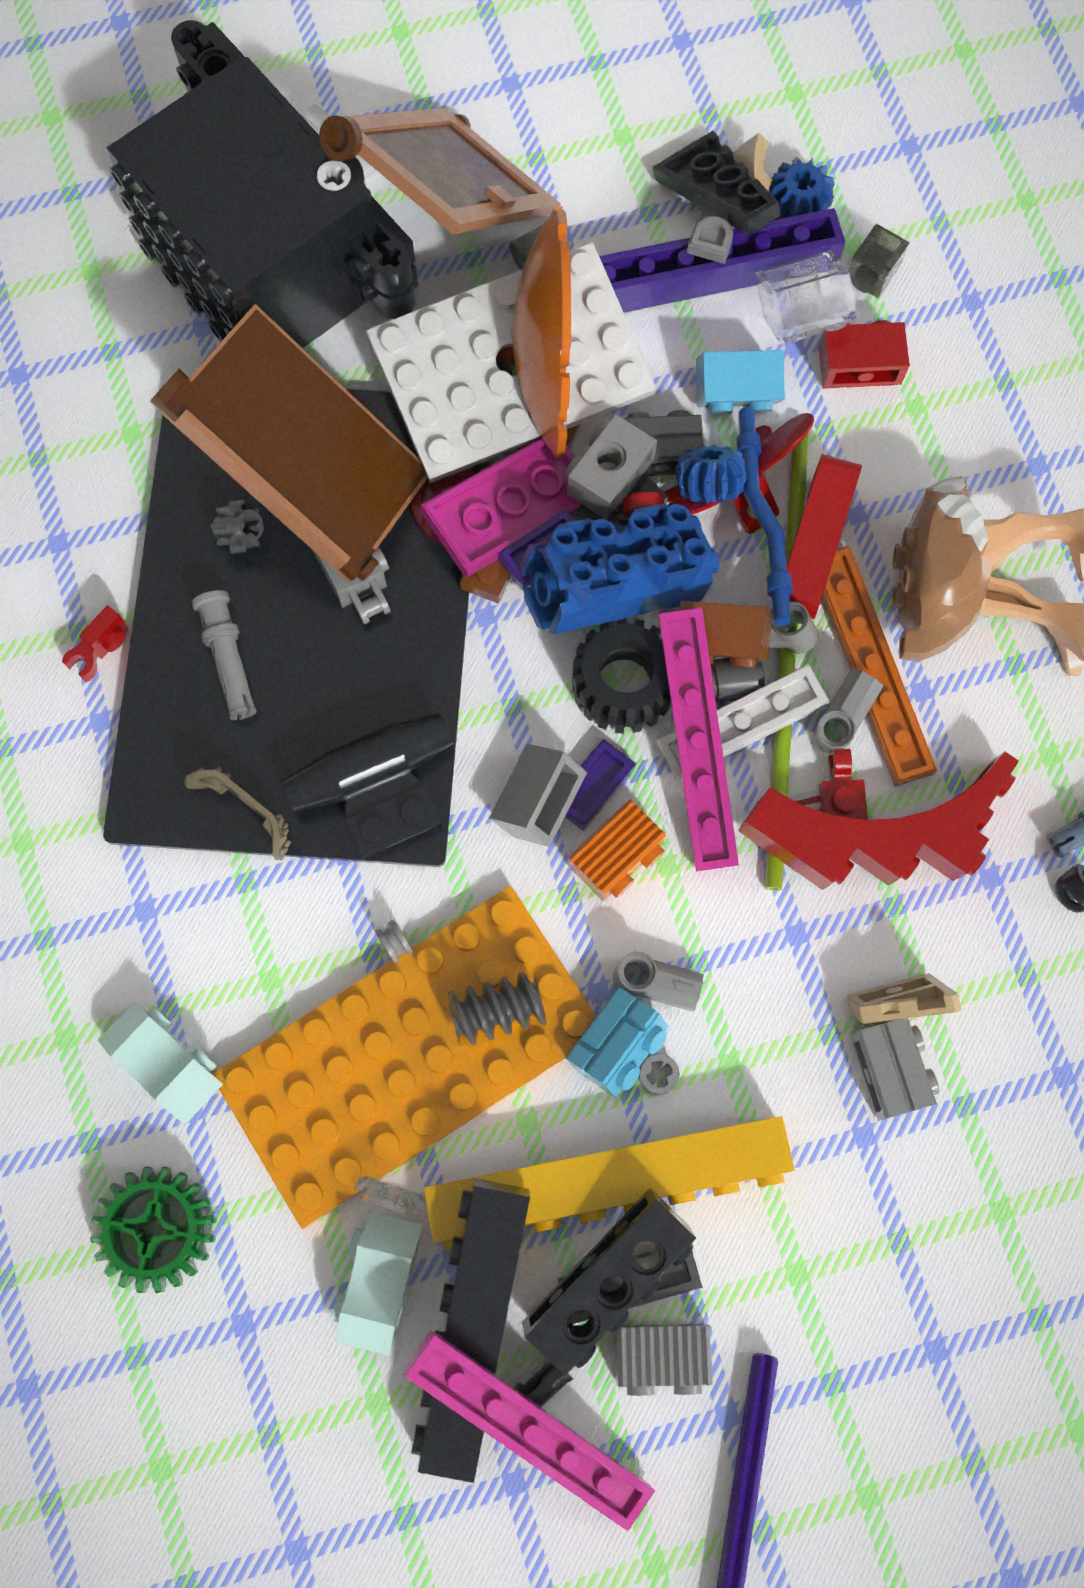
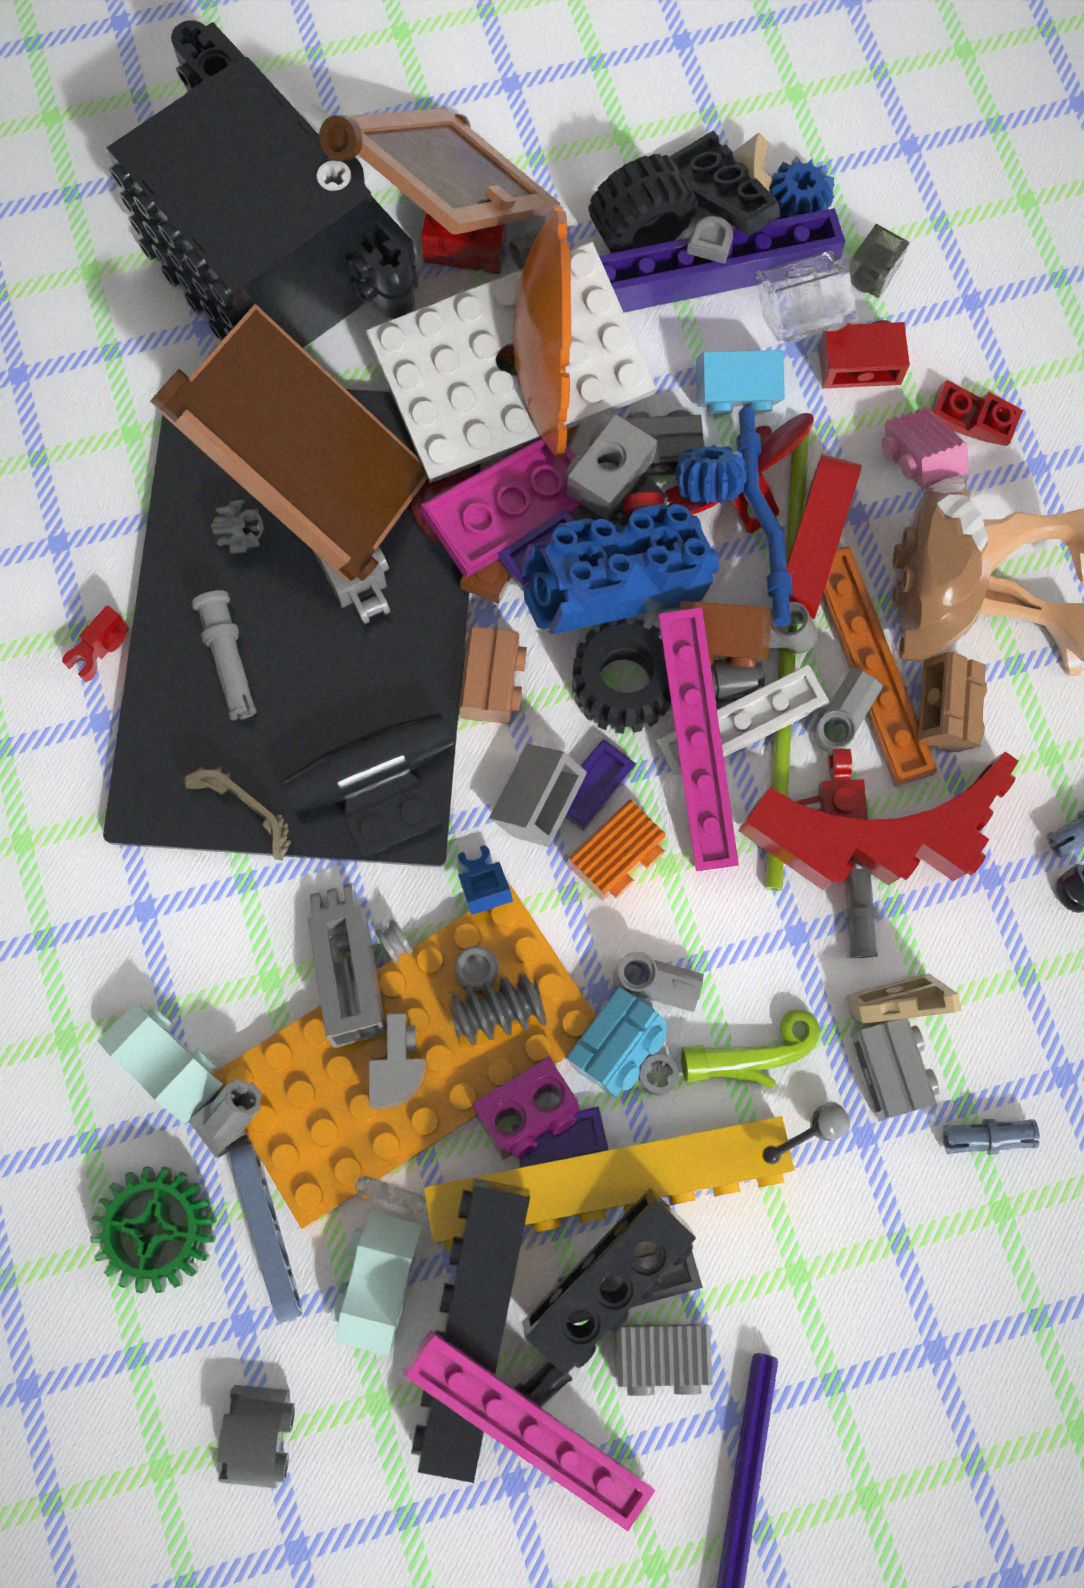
(225, 1119): none -> light grey piece
(254, 1435): none -> dark grey cylinder
(266, 1232): none -> sand blue beam
(348, 988): none -> light grey hinge
(397, 1078): none -> light grey brick
(470, 250): none -> red brick
(475, 967): none -> light grey tile
(483, 882): none -> blue plate
(490, 675): none -> nougat brick
(518, 1100): none -> magenta brick
(580, 1139): none -> dark purple tile
(643, 204): none -> black tyre
(746, 1062): none -> lime plant
(826, 1123): none -> hinge
(861, 914): none -> dark grey pin
(925, 448): none -> bright pink brick
(952, 702): none -> medium nougat brick
(977, 417): none -> red slope
(991, 1136): none -> sand blue pin

